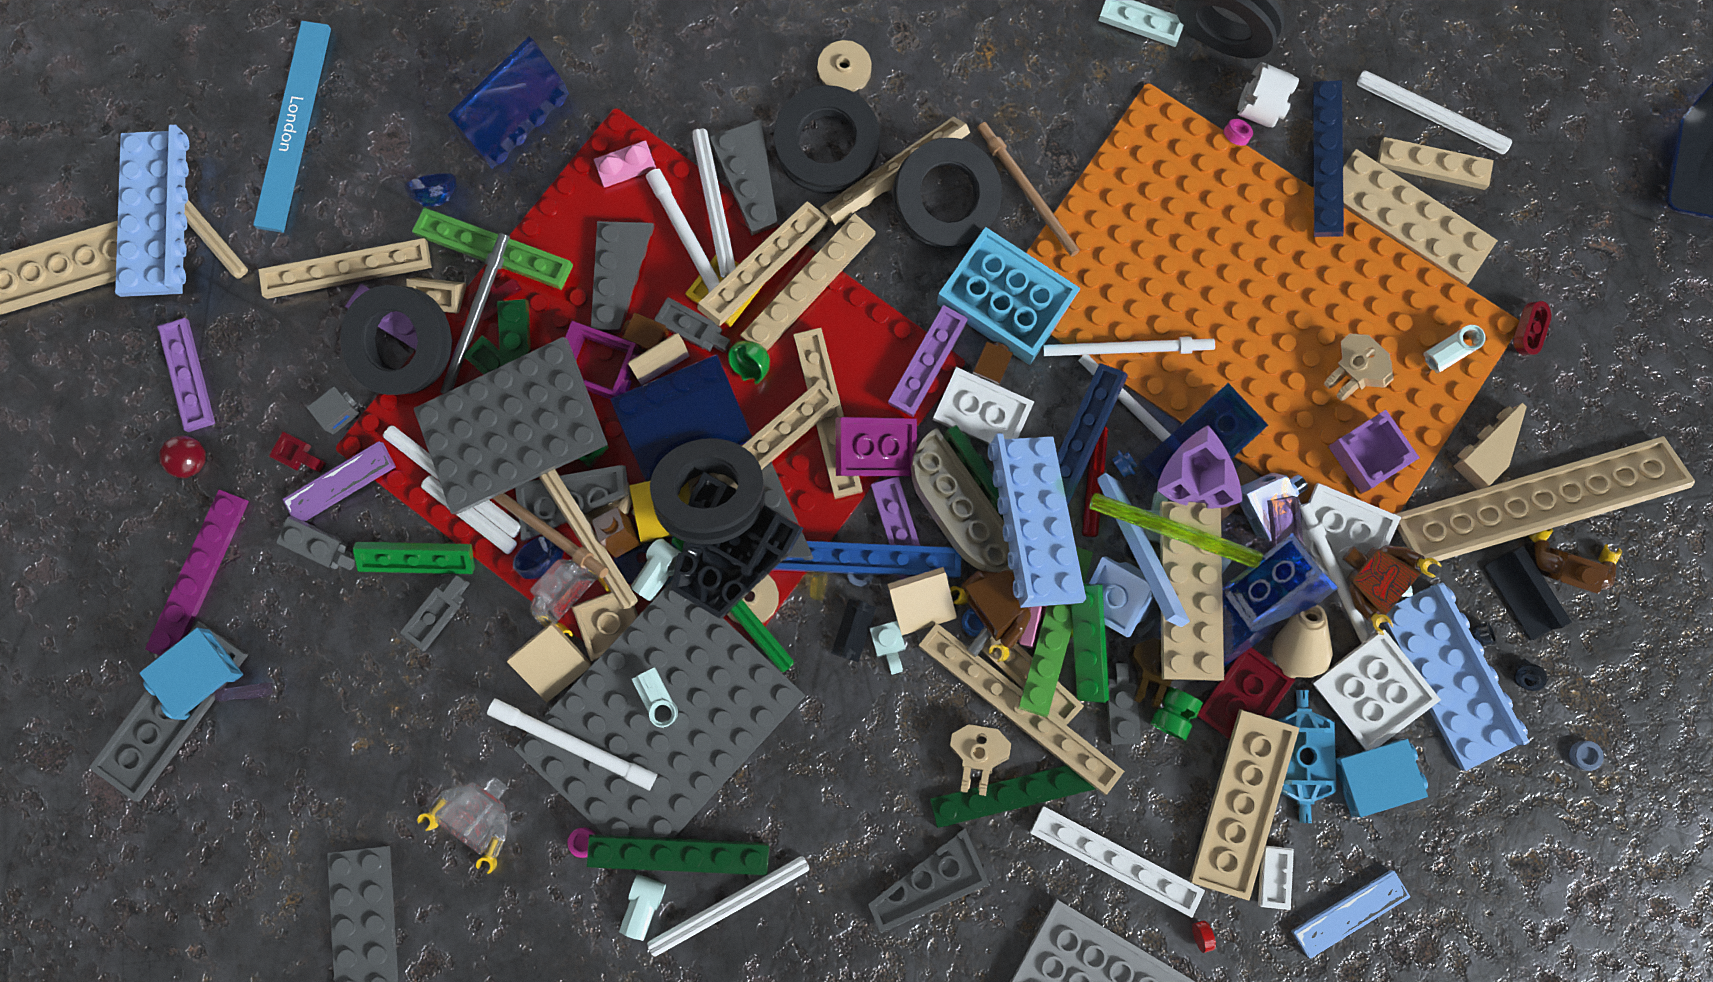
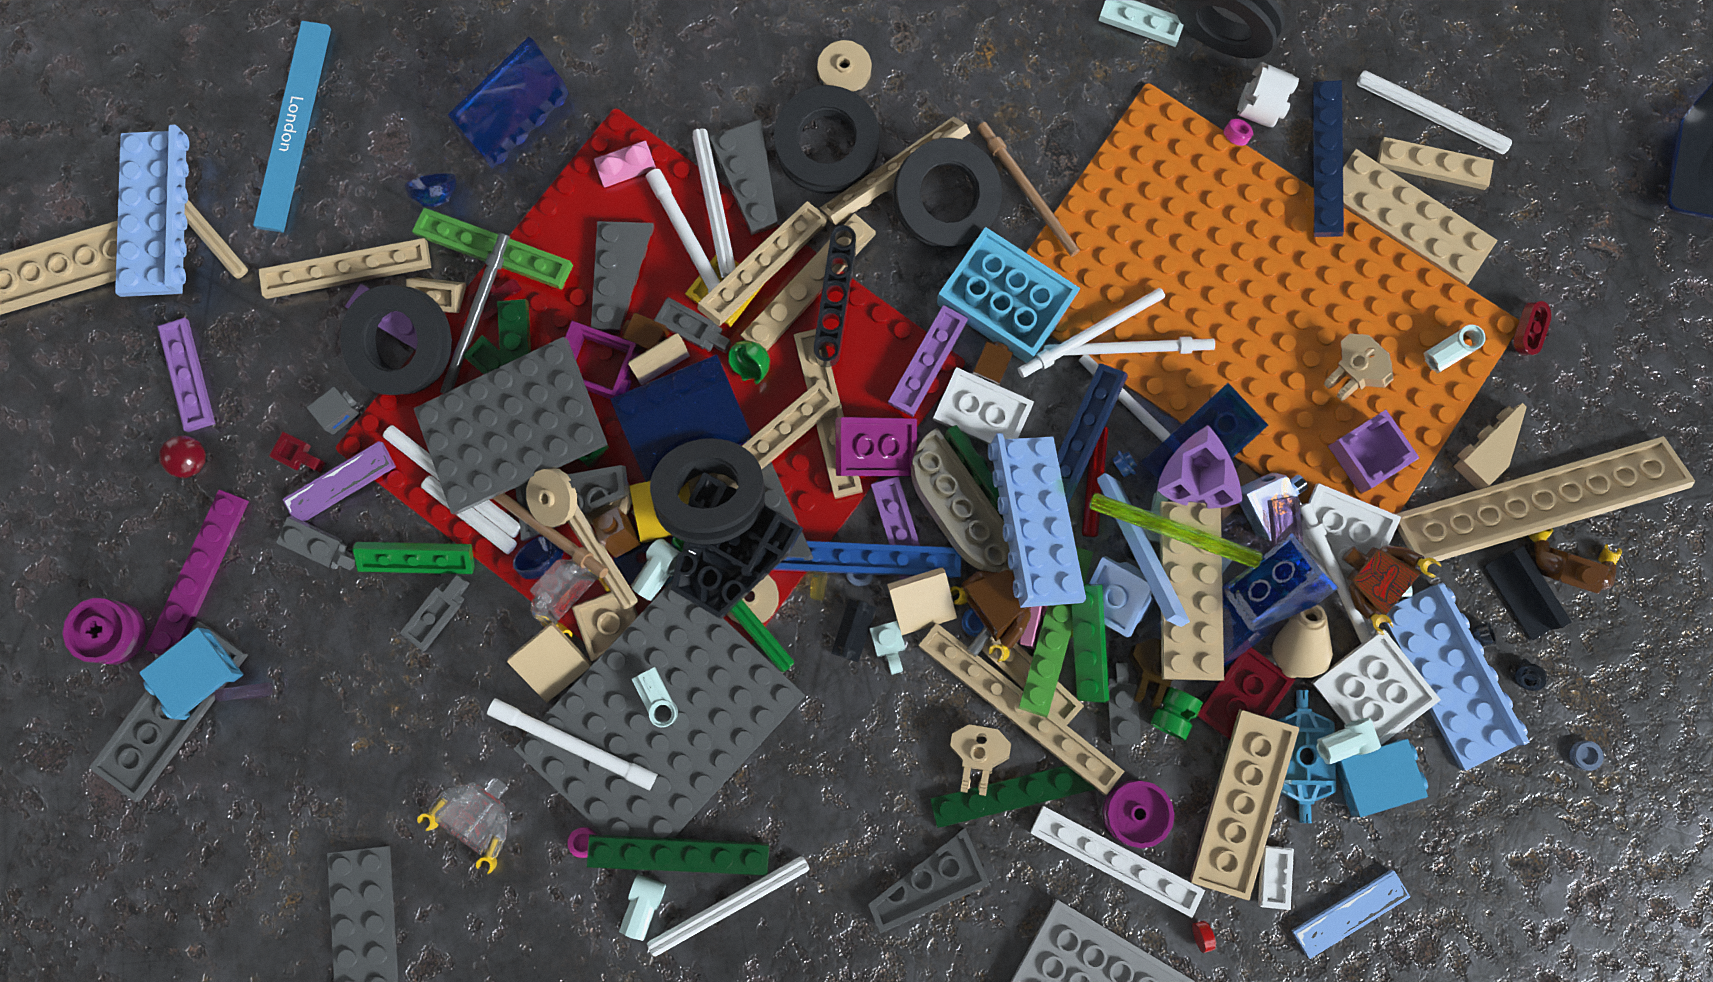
(104, 631): none -> magenta wheel
(551, 497): none -> tan plate
(835, 282): none -> black beam
(1046, 358): none -> white bar
(1154, 821): none -> magenta wheel
(1356, 739): none -> light aqua piece

